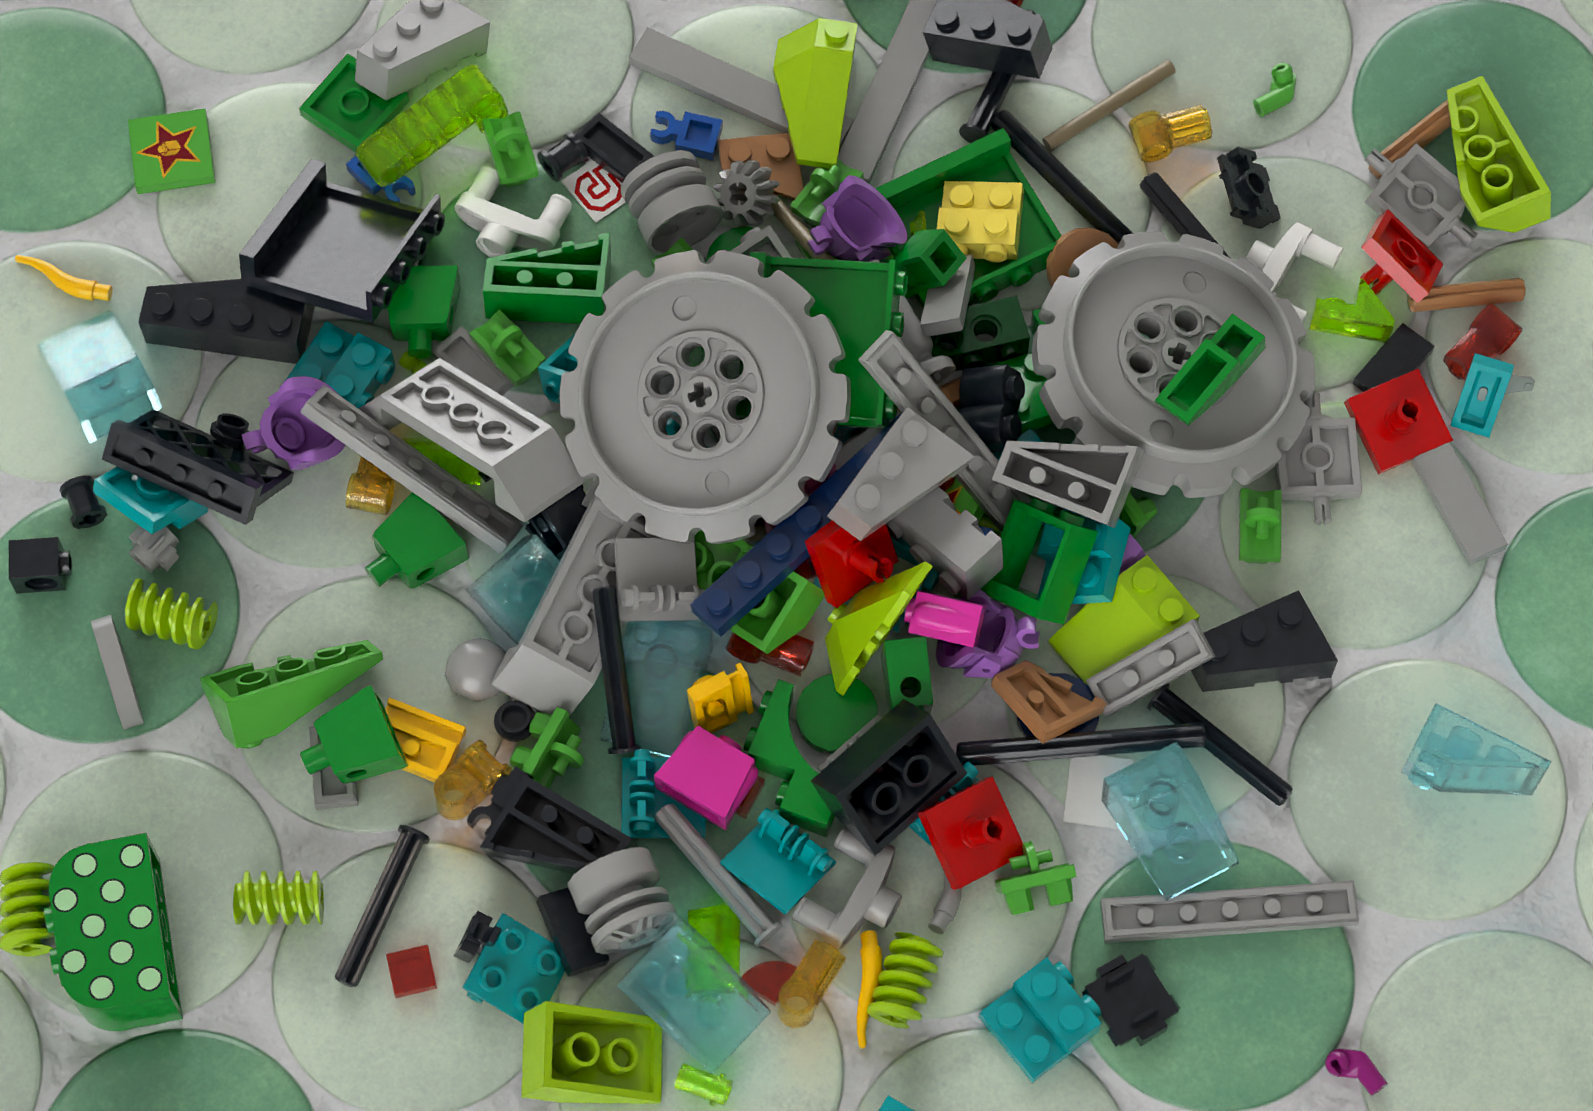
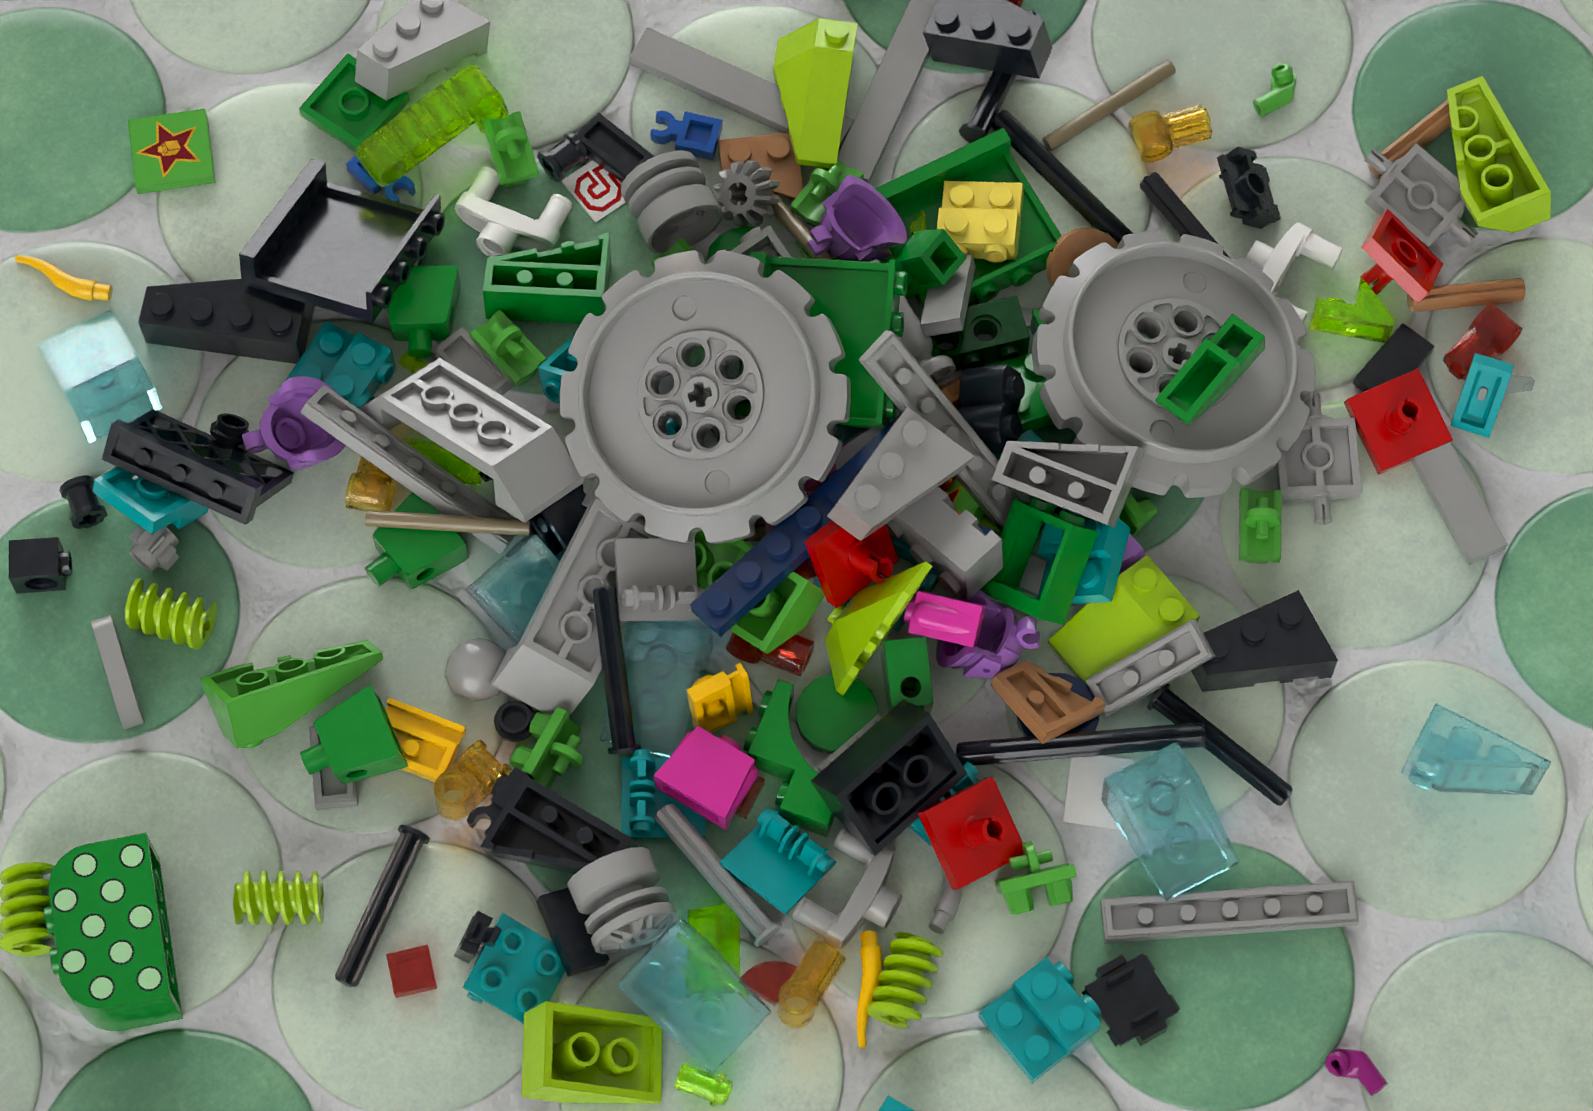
(447, 522): none -> dark tan bar

